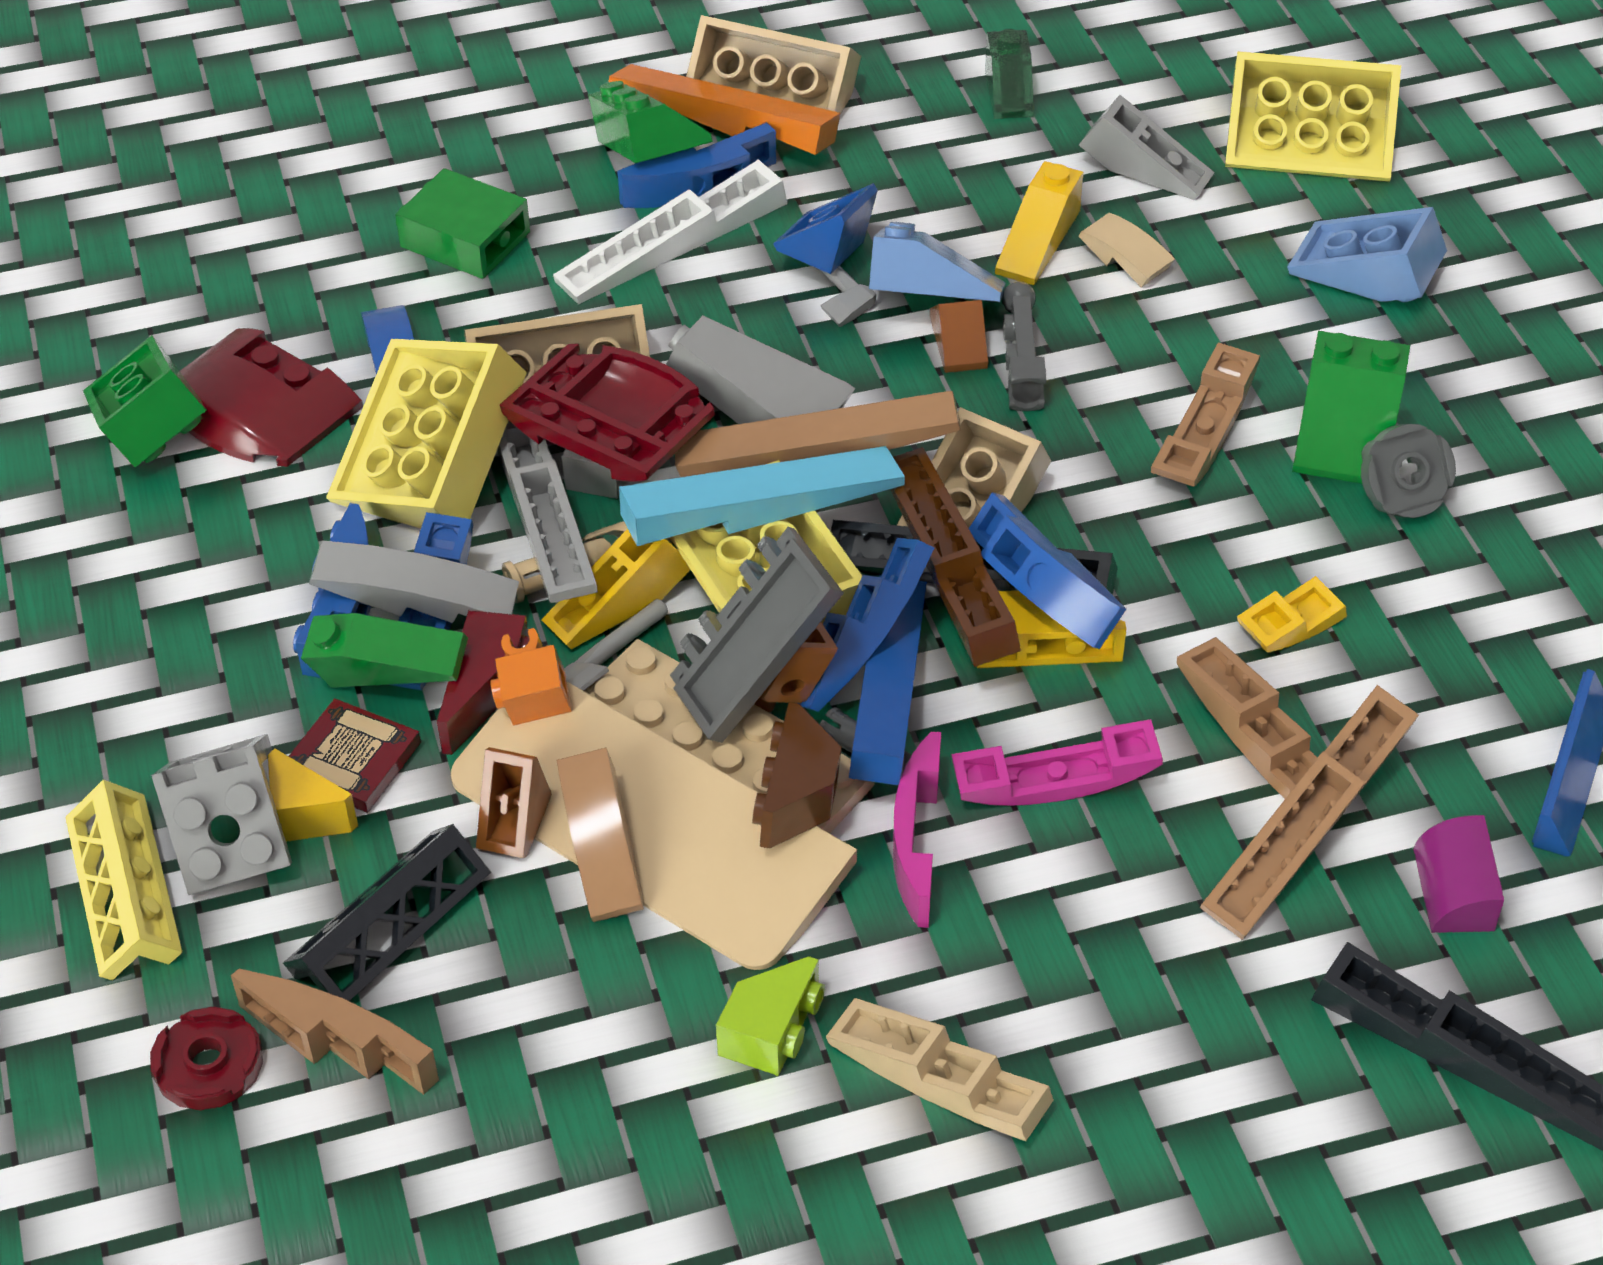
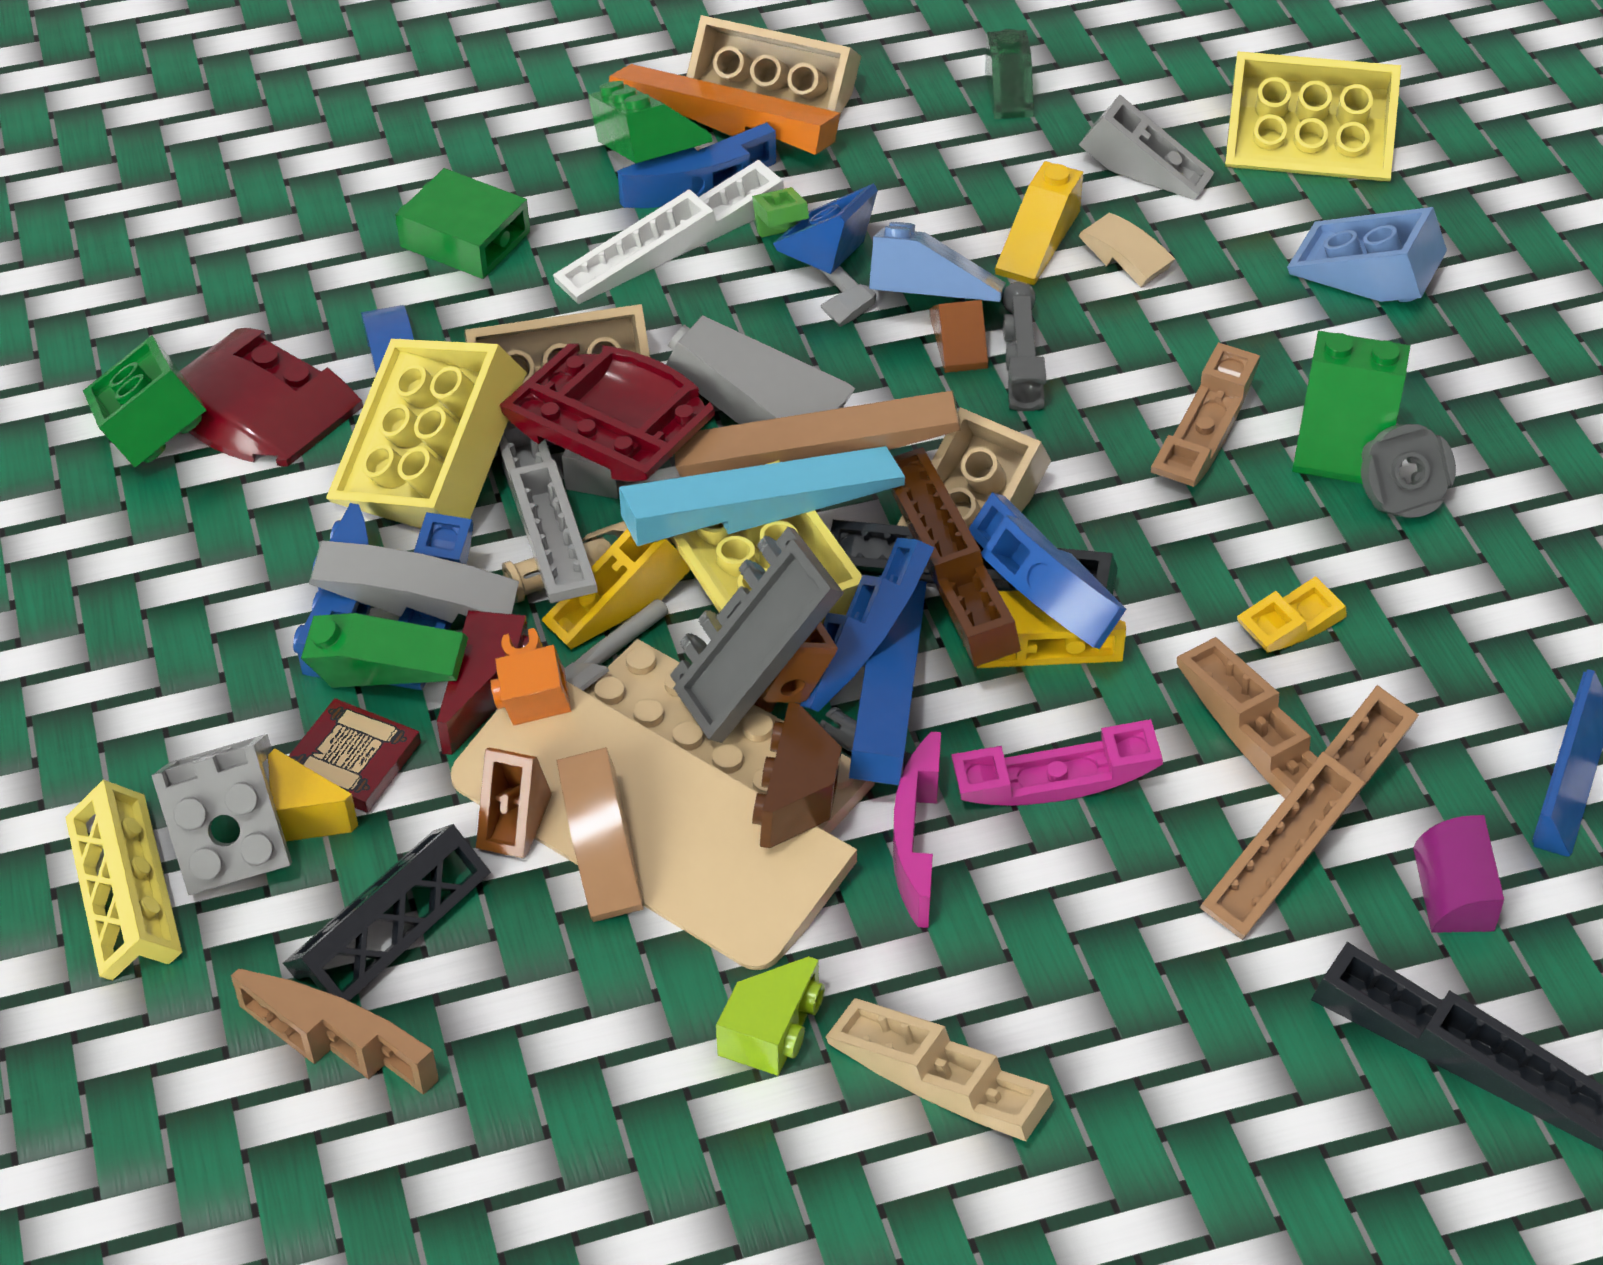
(210, 1084): dark red tile -> none
(778, 211): none -> bright green bracket

